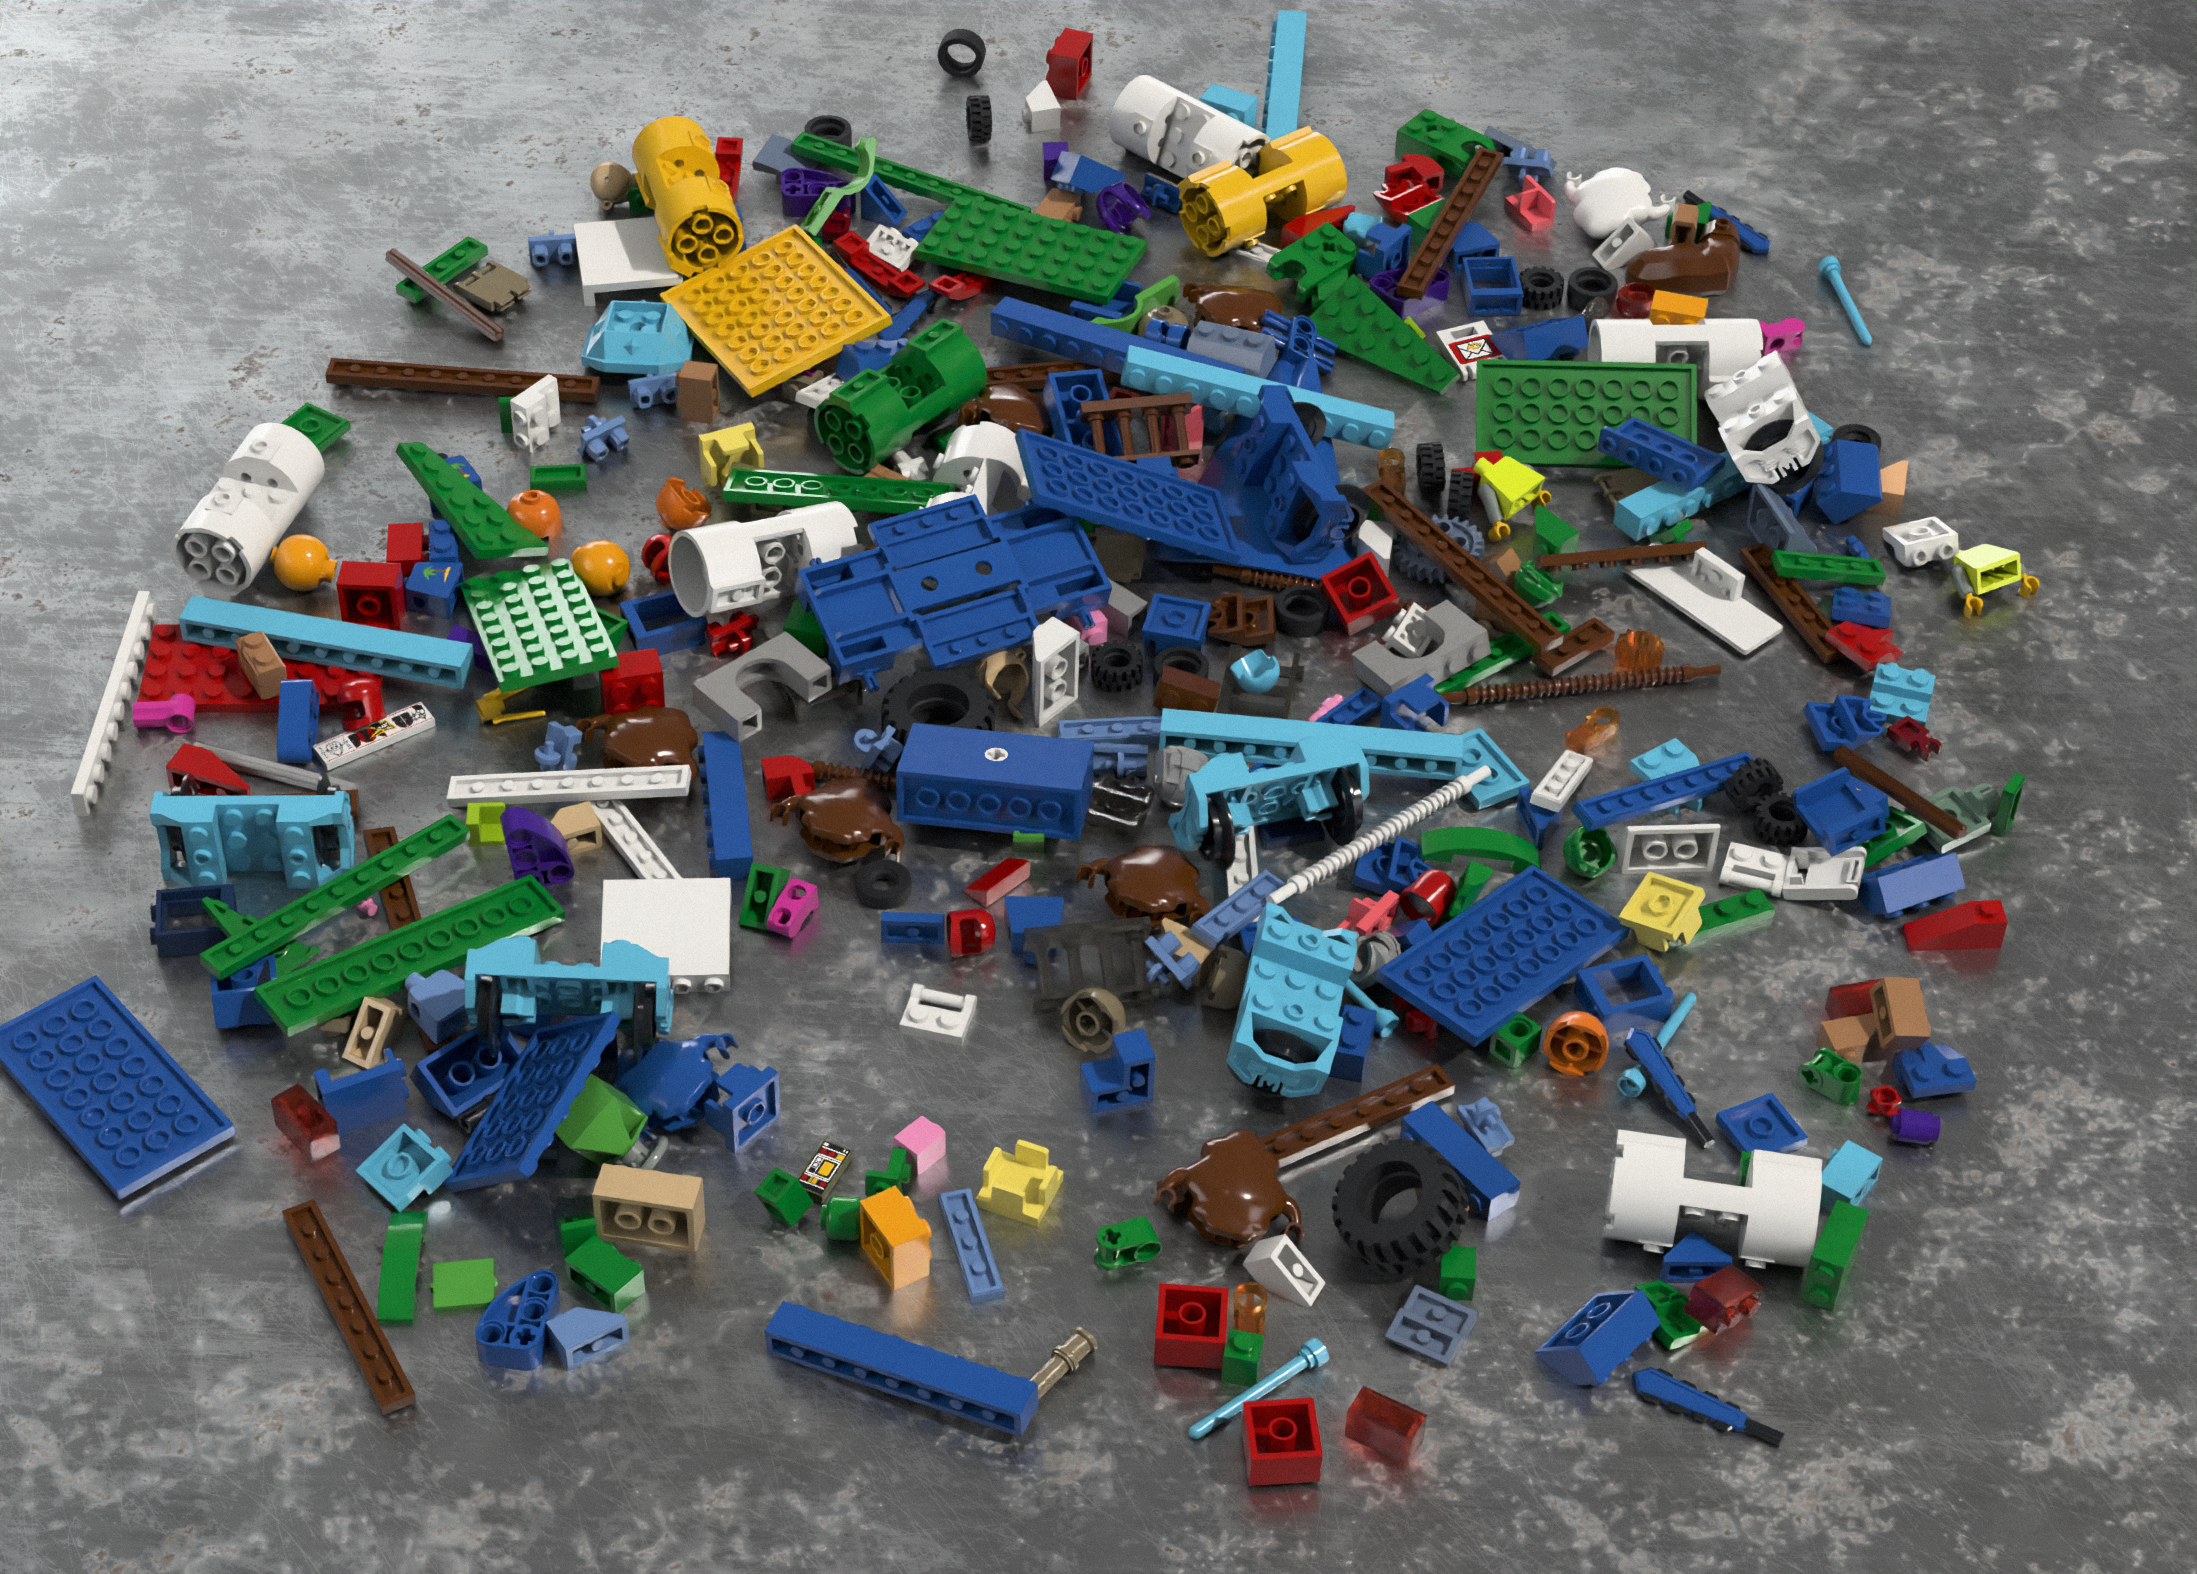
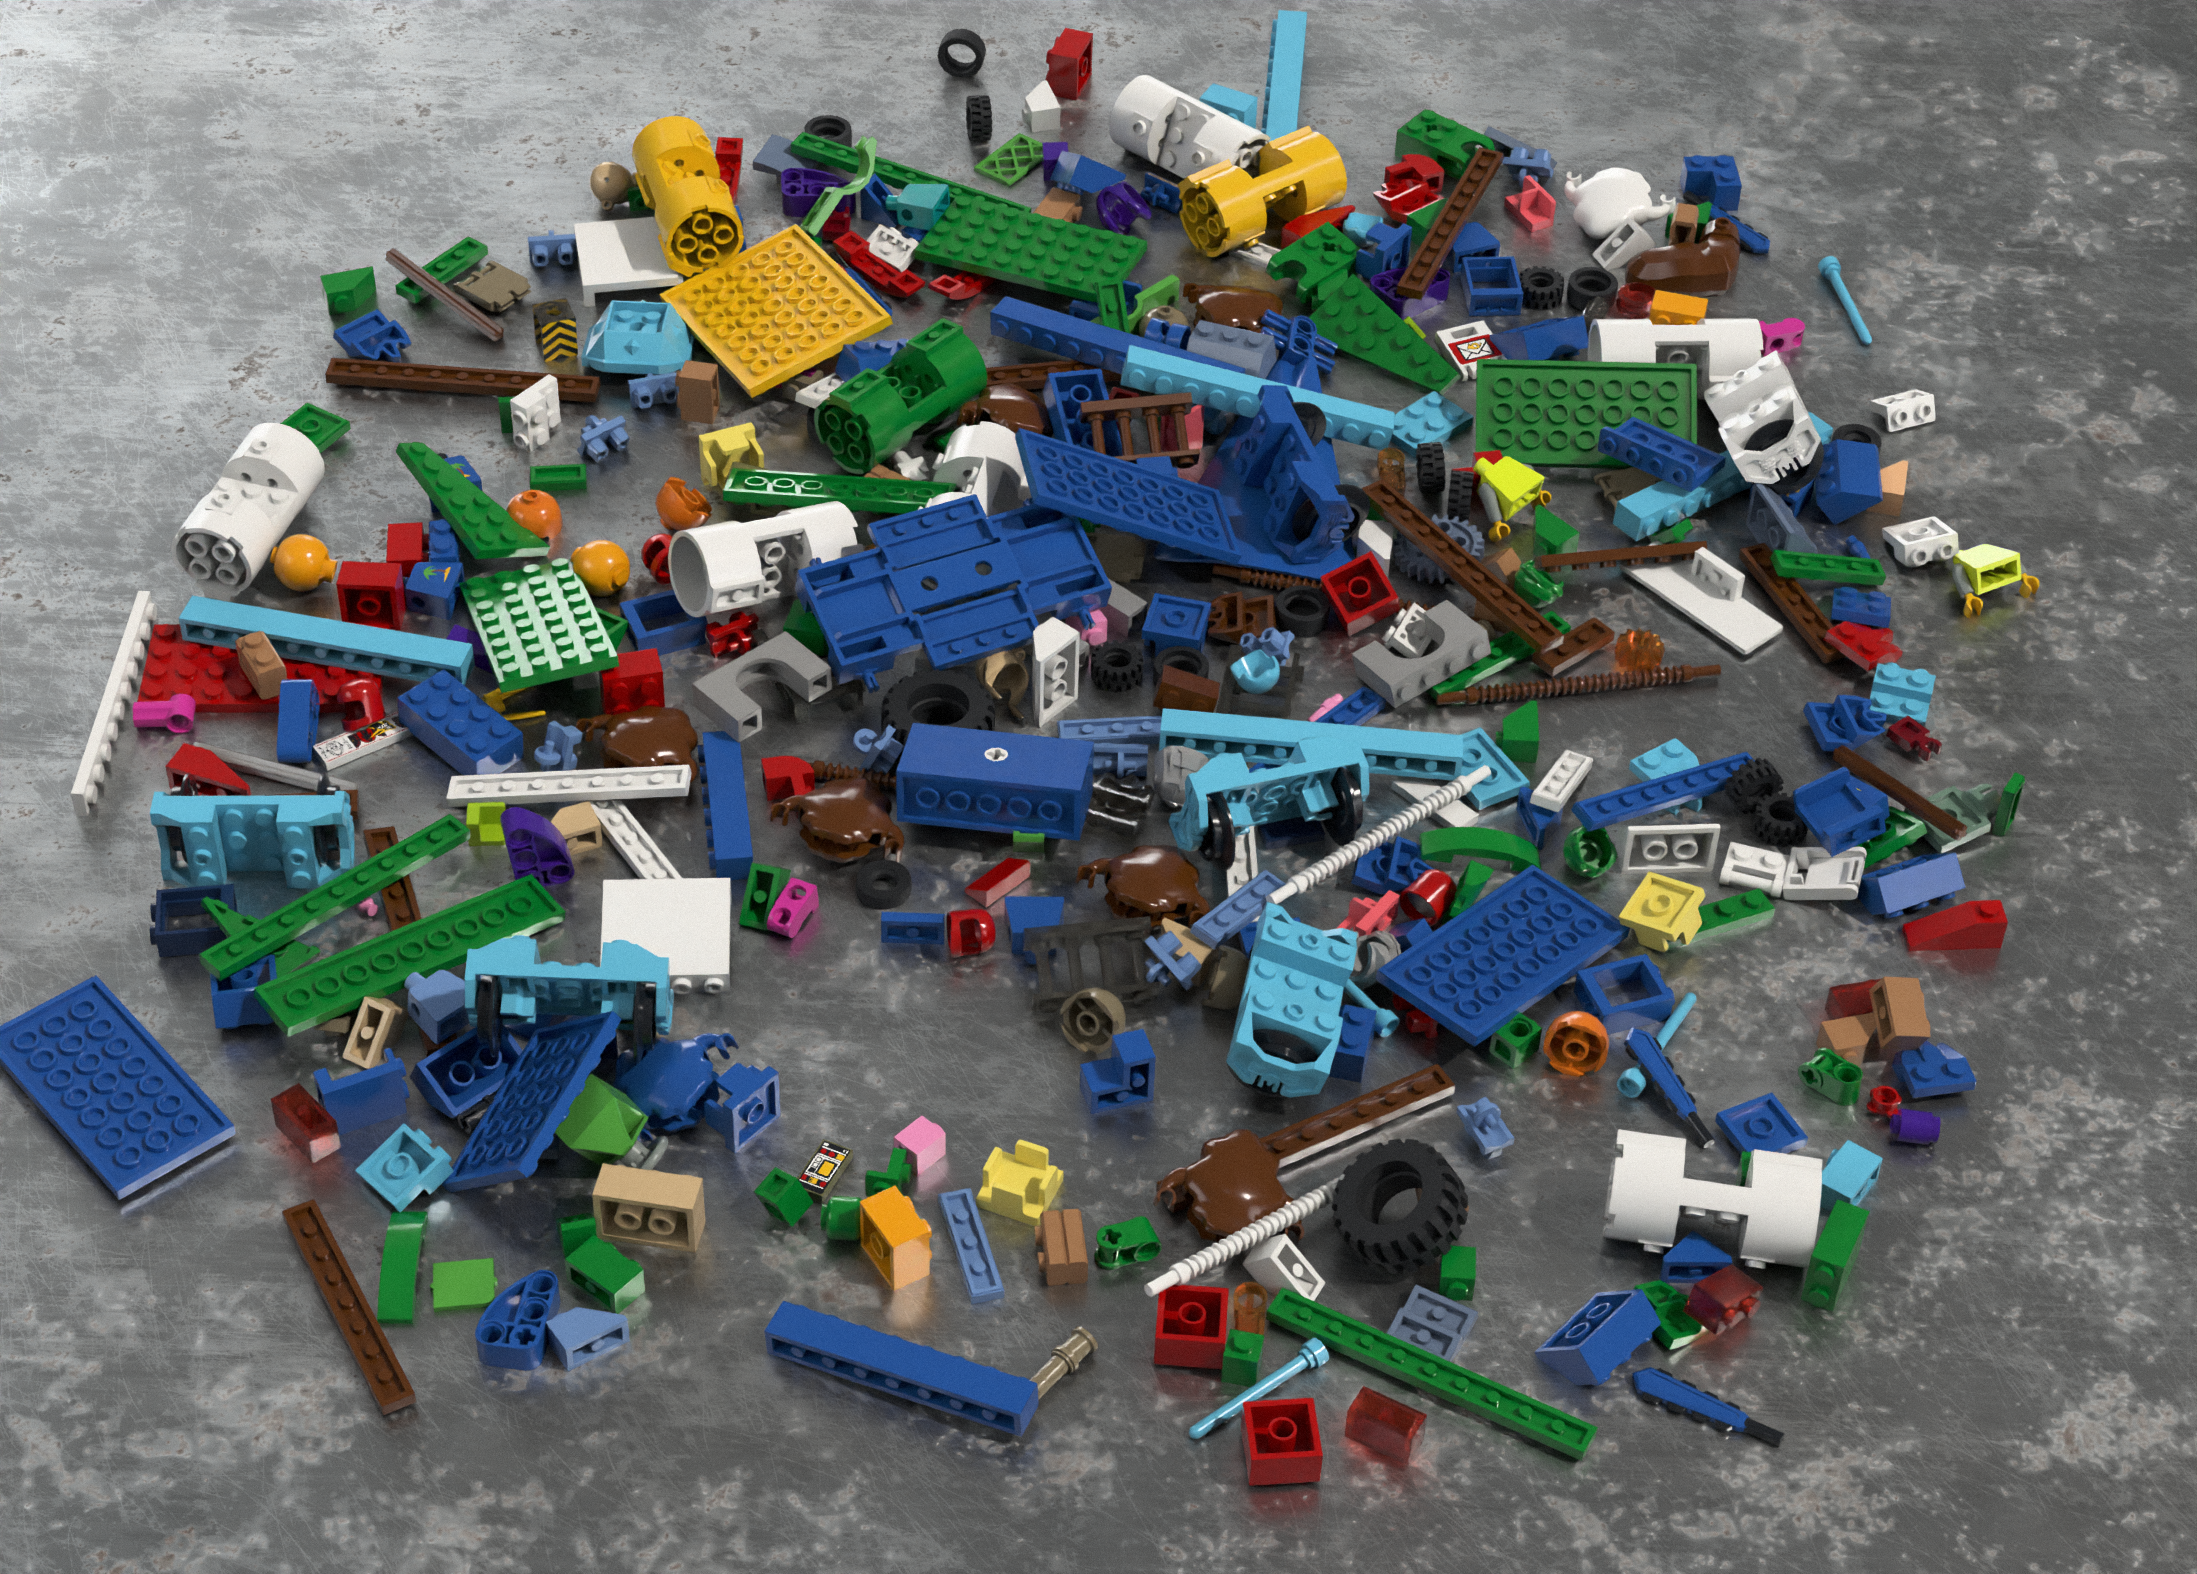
(347, 289): none -> green slope
(373, 338): none -> blue plate
(460, 726): none -> blue brick
(555, 329): none -> piece
(908, 316): blue sword -> none
(920, 204): none -> teal torso
(936, 1022): white plate -> none
(996, 174): none -> bright green window
(1063, 1247): none -> medium nougat brick
(1112, 304): none -> green tile
(1247, 1237): none -> white hose
(1270, 642): none -> medium blue hips
(1414, 706): blue panel -> none
(1428, 421): none -> medium azure plate
(1432, 1374): none -> green plate
(1453, 815): none -> white tile
(1486, 1181): blue brick -> none
(1520, 734): none -> green slope
(1591, 733): clear orange piece -> none
(1713, 178): none -> blue brick
(1905, 409): none -> white bracket

